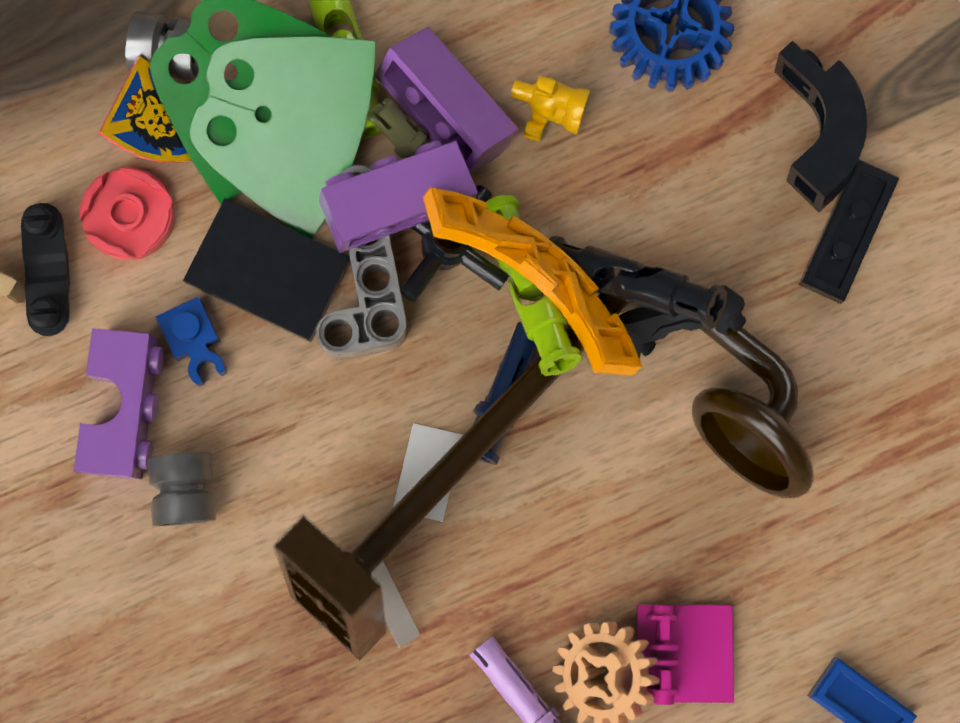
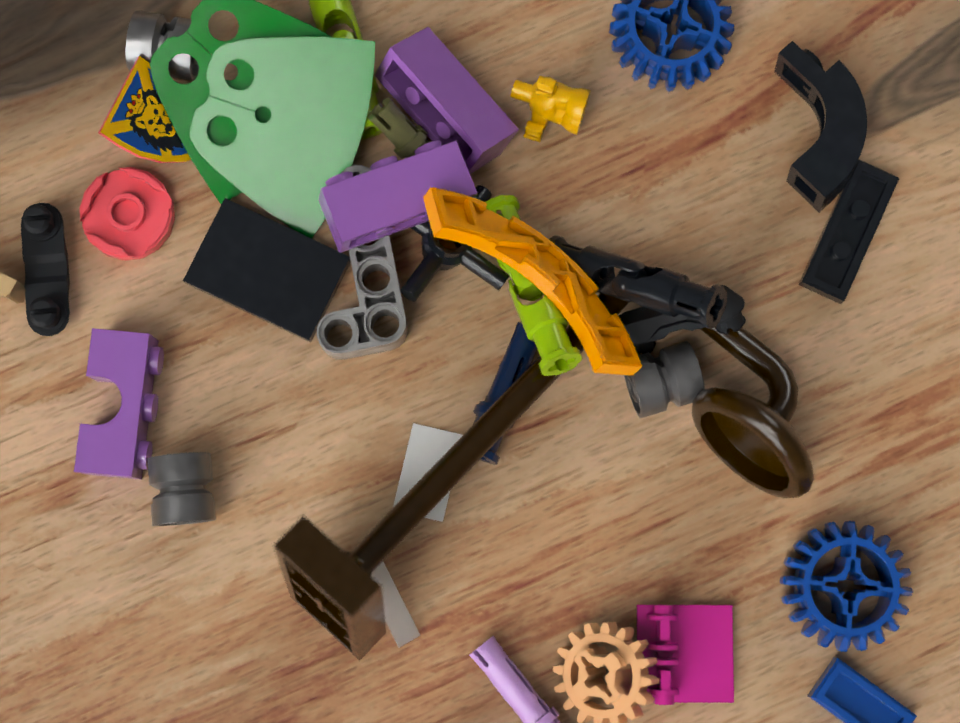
(190, 334): blue plate -> none
(665, 379): none -> flat silver wheel
(847, 564): none -> blue gear

